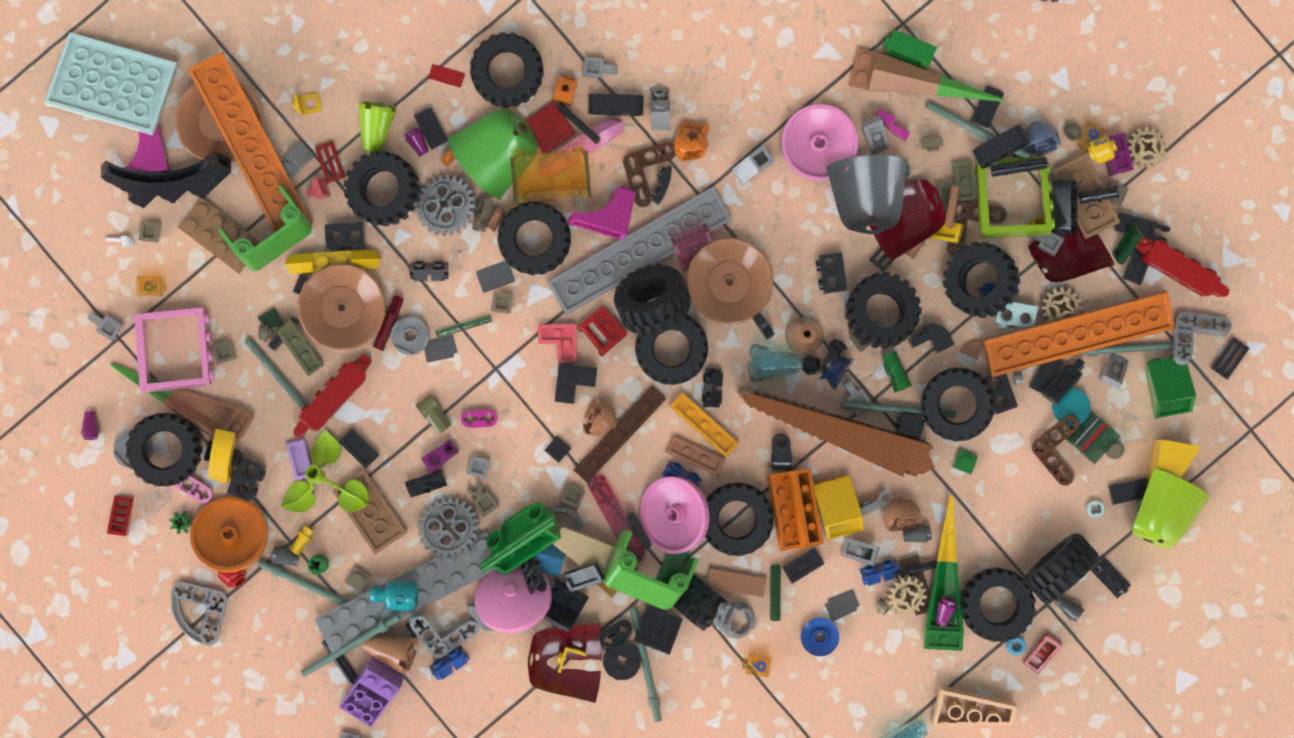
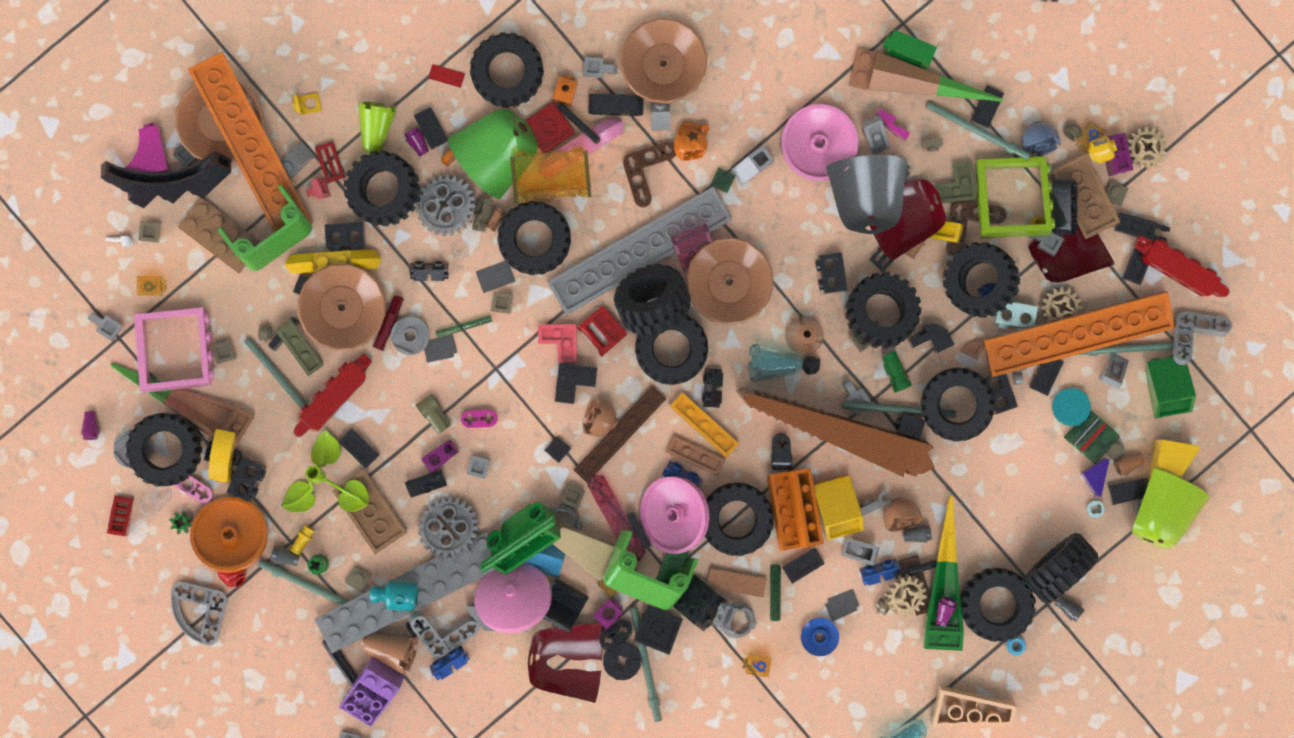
(111, 83): light aqua plate -> none
(184, 156): none -> dark grey plate
(271, 318): dark green tile -> none
(299, 458): lavender tile -> none
(382, 627): sand green bar -> none
(485, 502): dark tan plate -> none
(532, 574): black hinge -> none
(561, 657): yellow bracket -> none
(583, 577): tile -> none
(606, 621): none -> magenta brick
(612, 219): dark pink arch -> none
(663, 42): none -> nougat dish
(664, 179): black slope -> none
(722, 180): none -> clear green plate
(763, 326): black beam -> none
(836, 364): piece -> none
(952, 207): nougat tile -> none
(965, 462): green plate -> none
(1001, 146): black beam -> none
(1018, 167): black axle -> none
(1048, 656): slope -> none
(1050, 451): reddish brown beam -> none
(1063, 382): black hinge -> none
(1096, 476): none -> dark purple slope
(1098, 195): black pin -> none
(1111, 578): black hinge -> none
(1127, 243): dark green tile -> none
(1127, 464): none -> nougat cone
(1236, 362): black tile -> none

